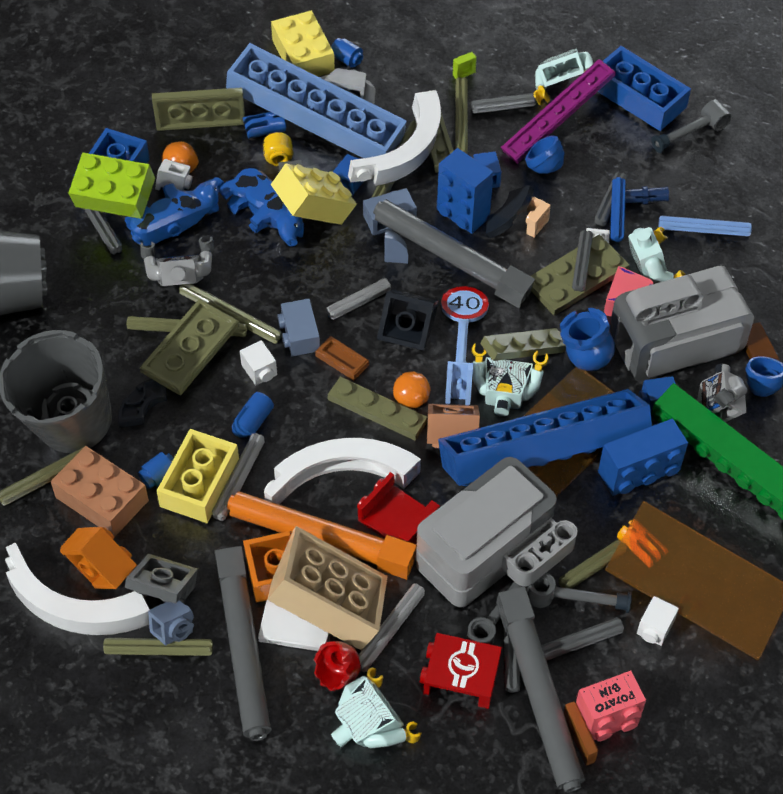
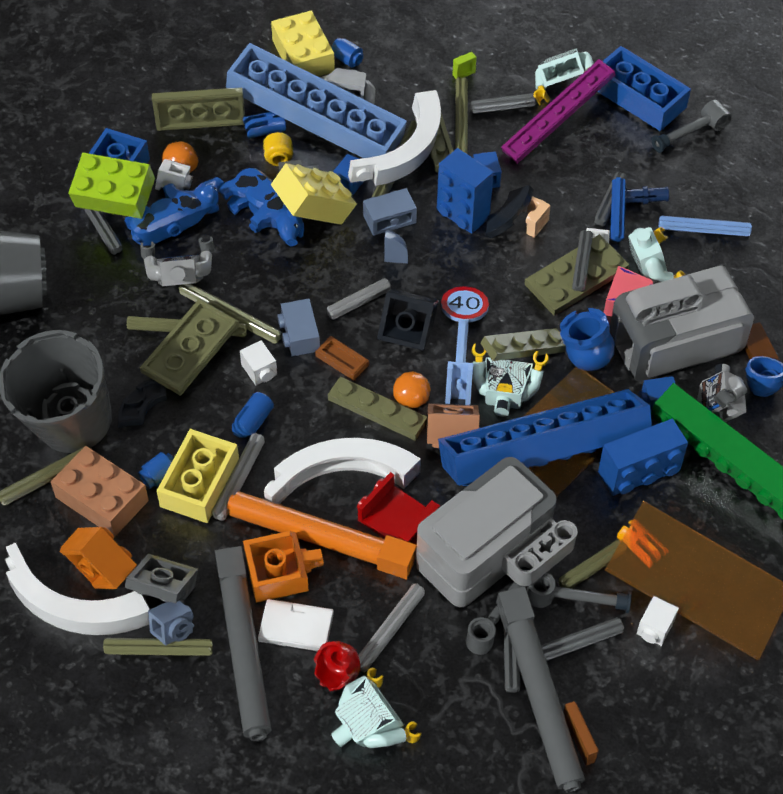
(329, 589): tan slope -> none
(461, 667): red panel -> none
(509, 283): dark grey brick -> none
(546, 155): blue hat -> none
(611, 705): coral brick -> none

